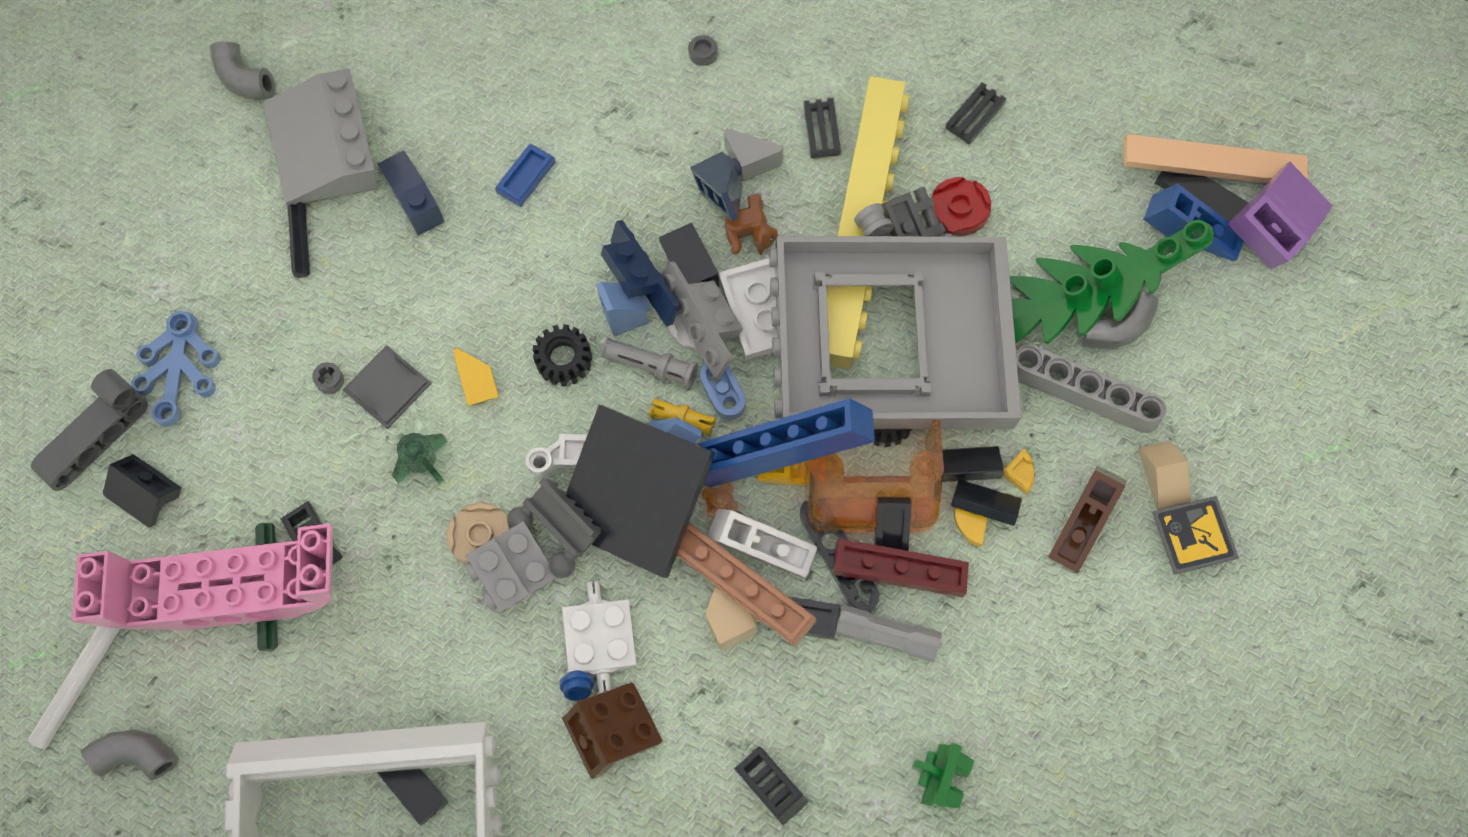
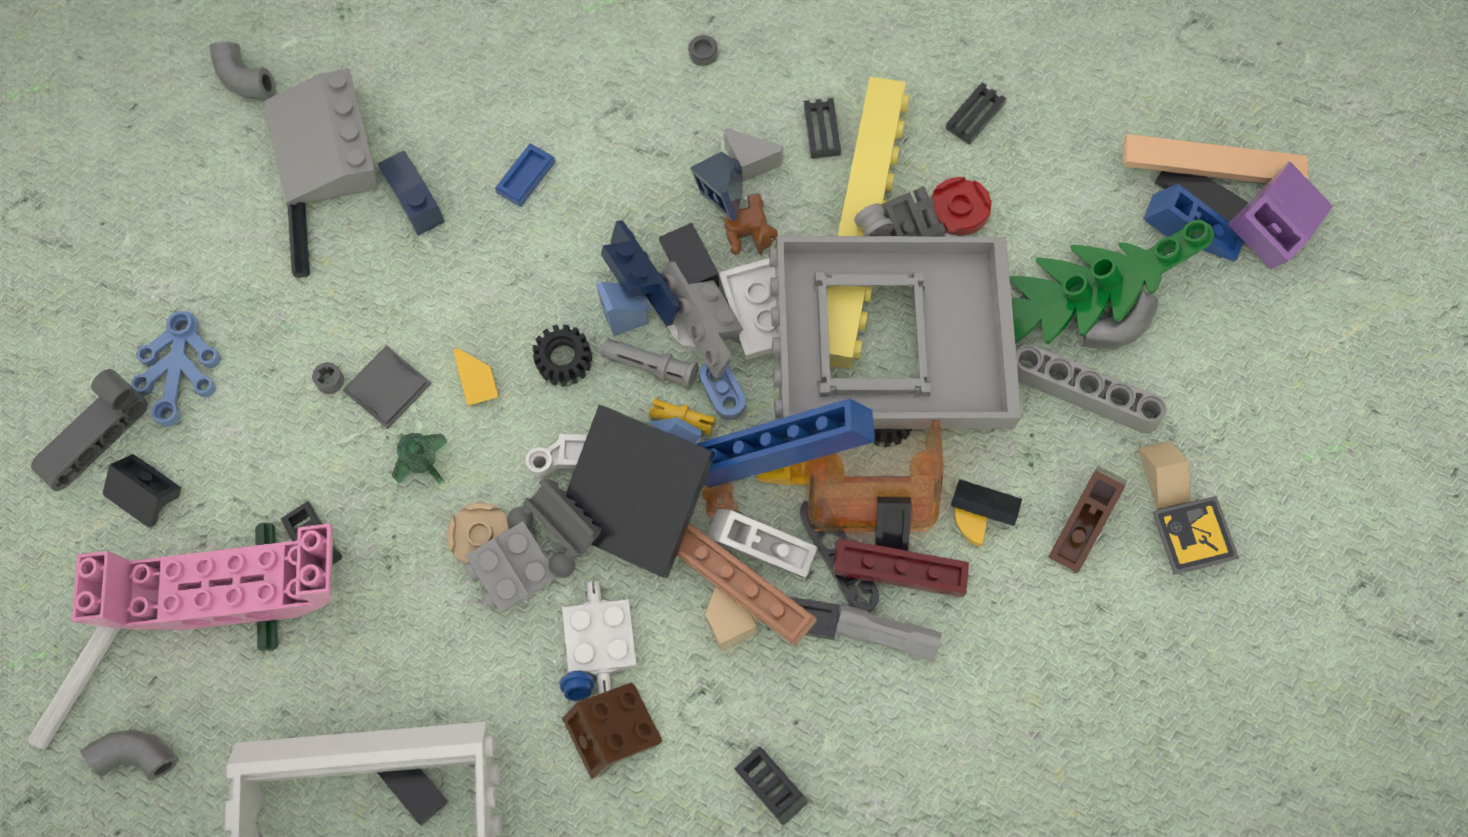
(938, 774): green hips -> none
(972, 464): black slope -> none
(1021, 471): yellow tile -> none

